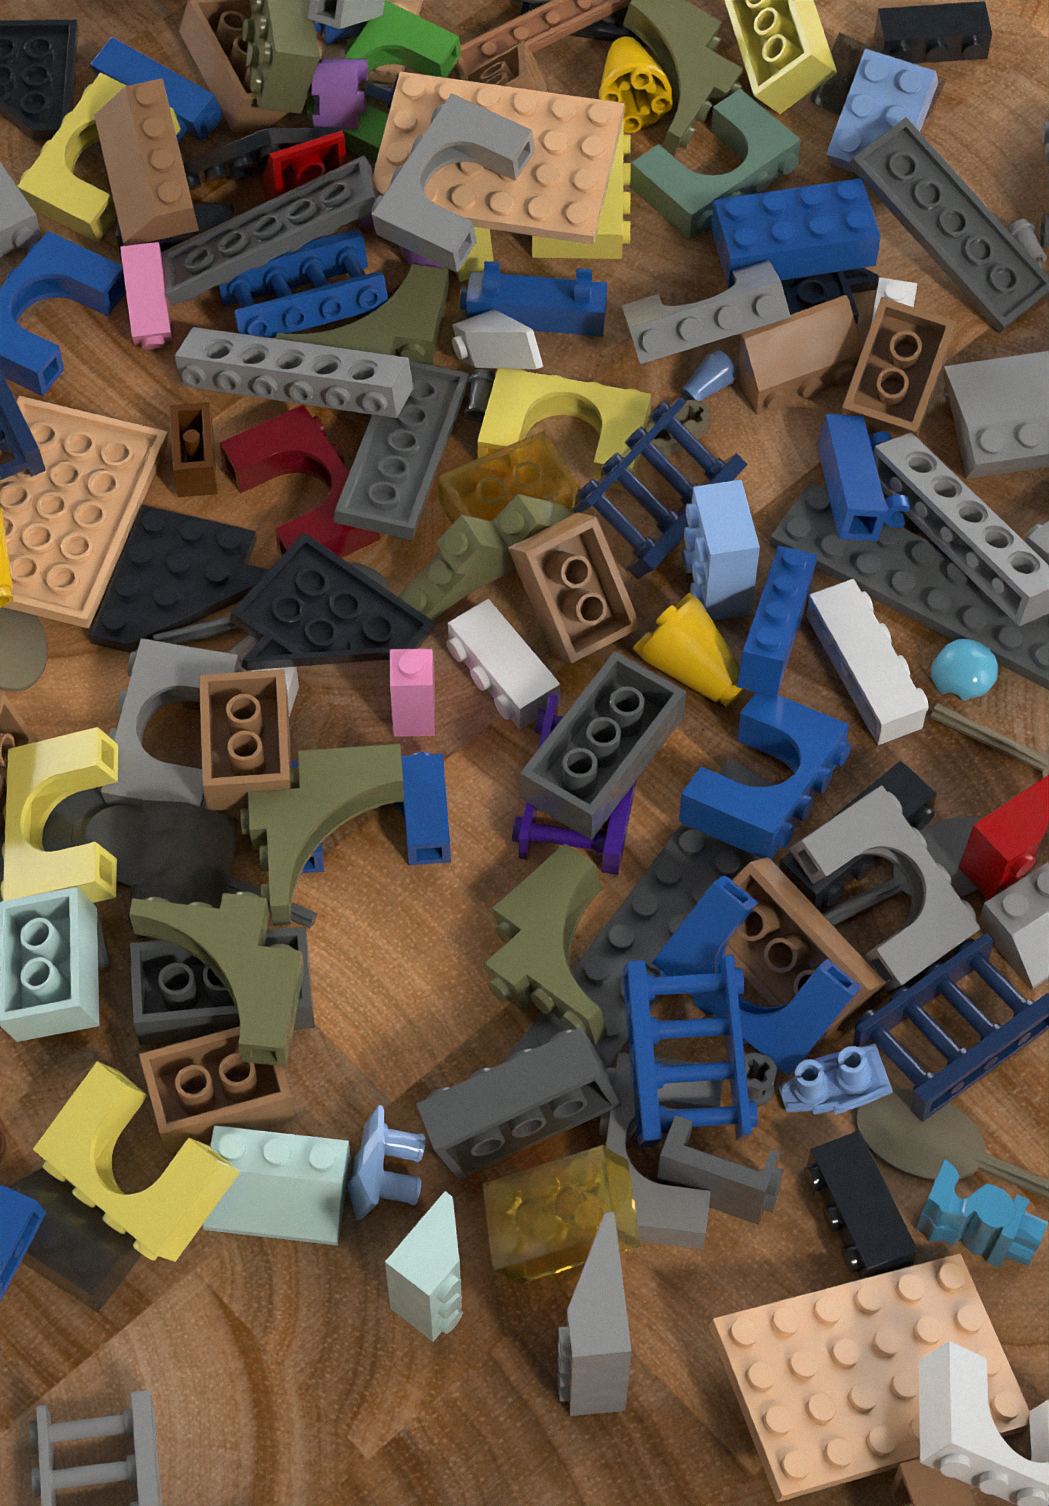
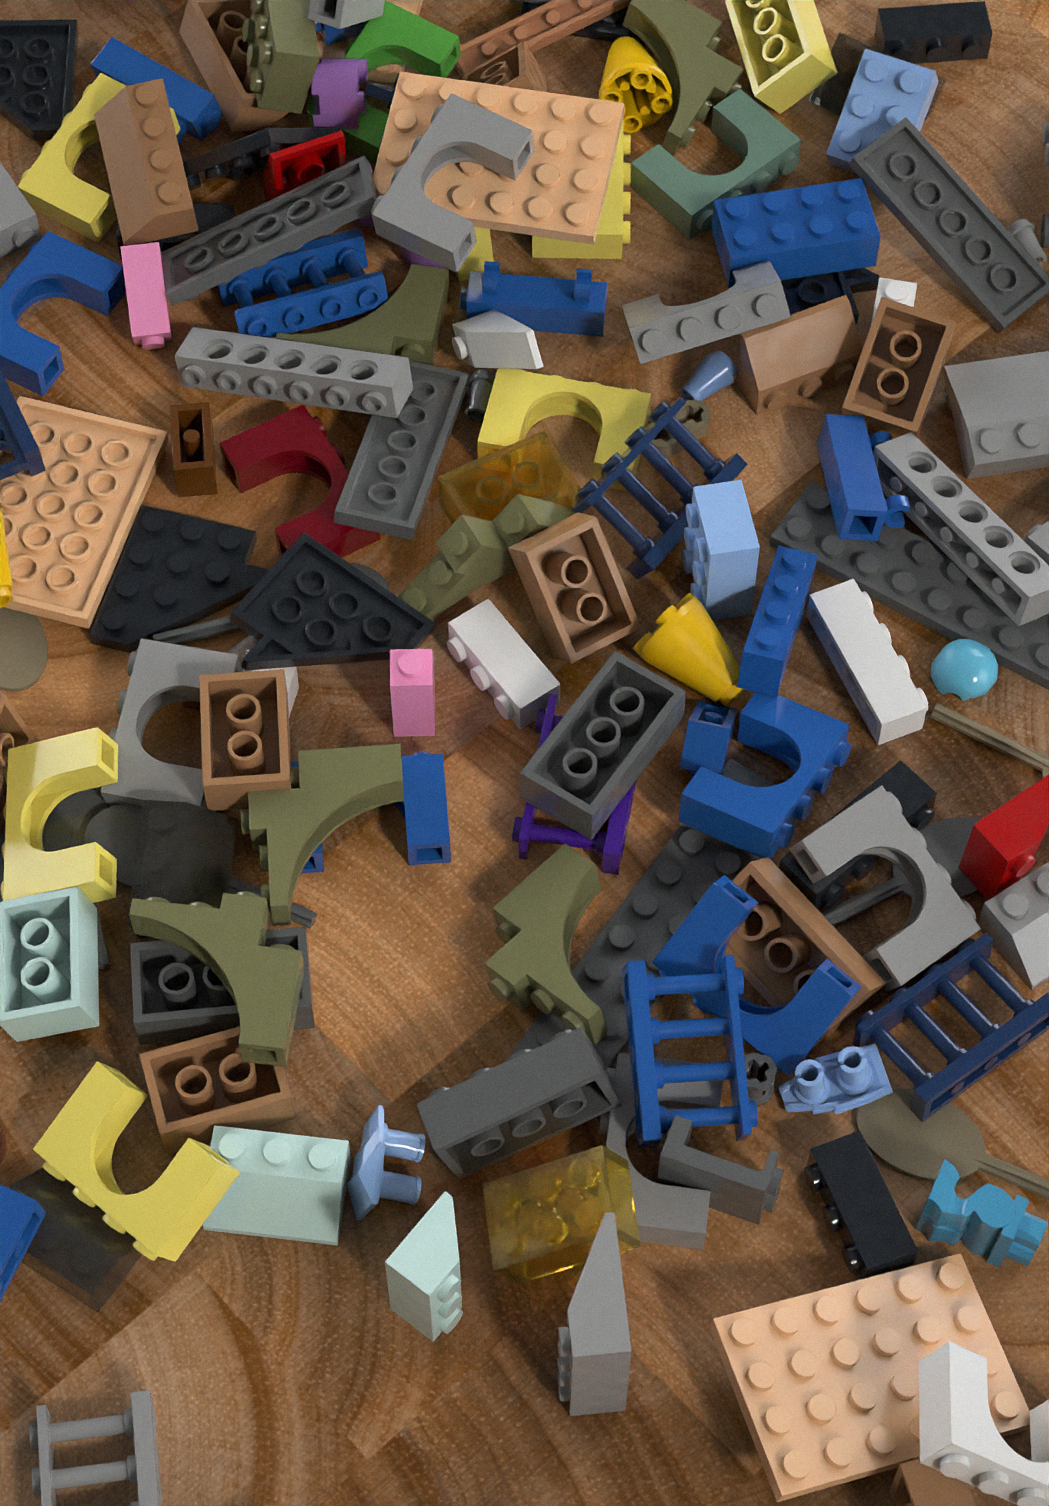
(708, 737): none -> blue slope

